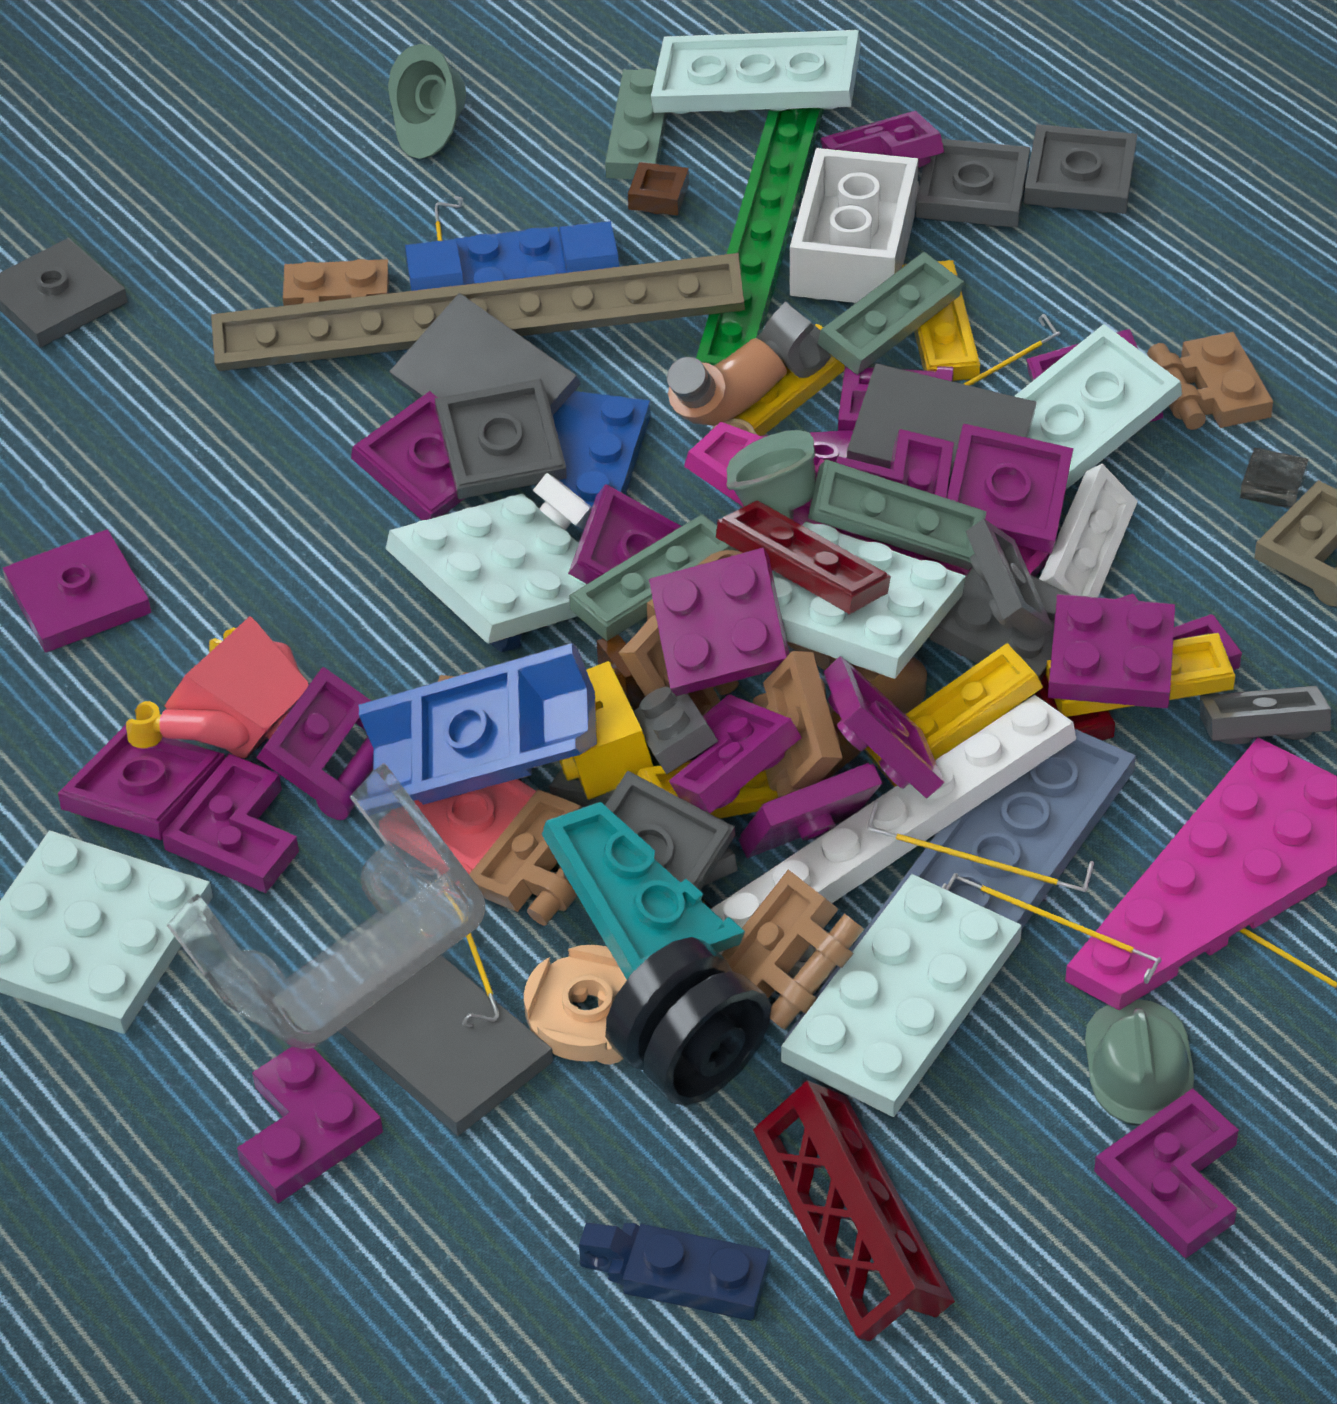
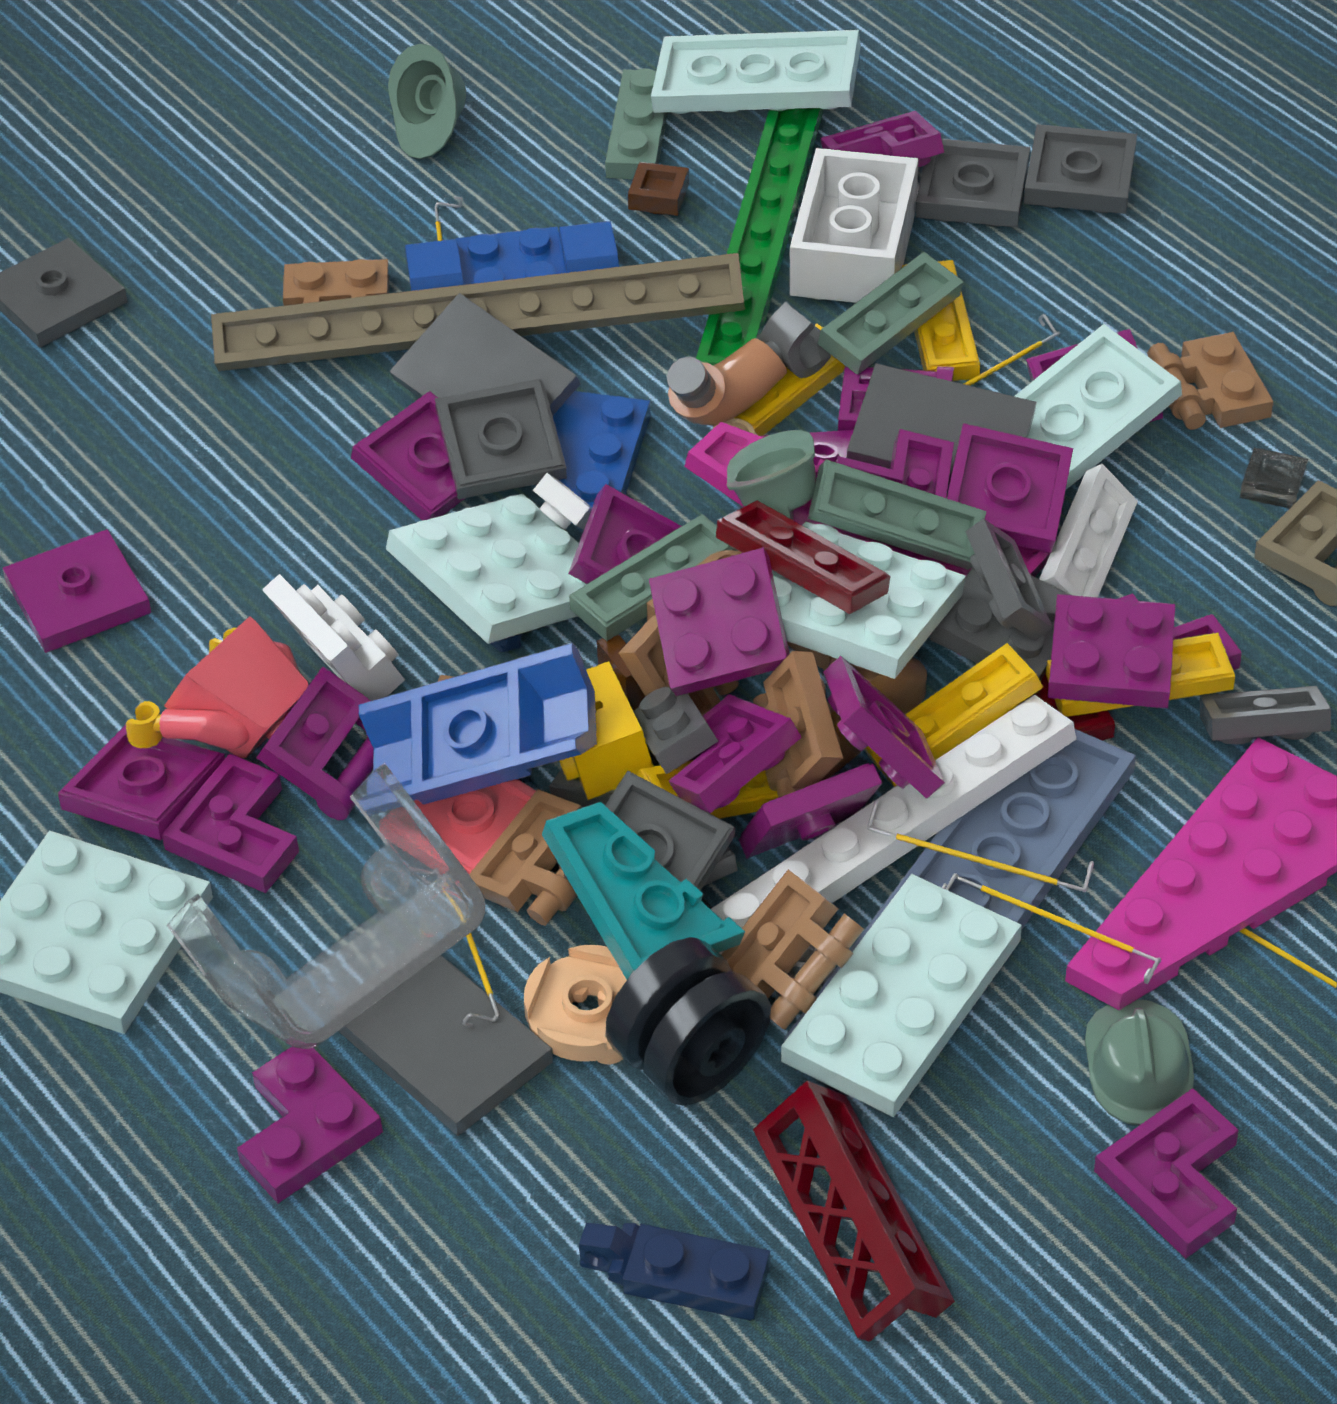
(334, 636): none -> white plate

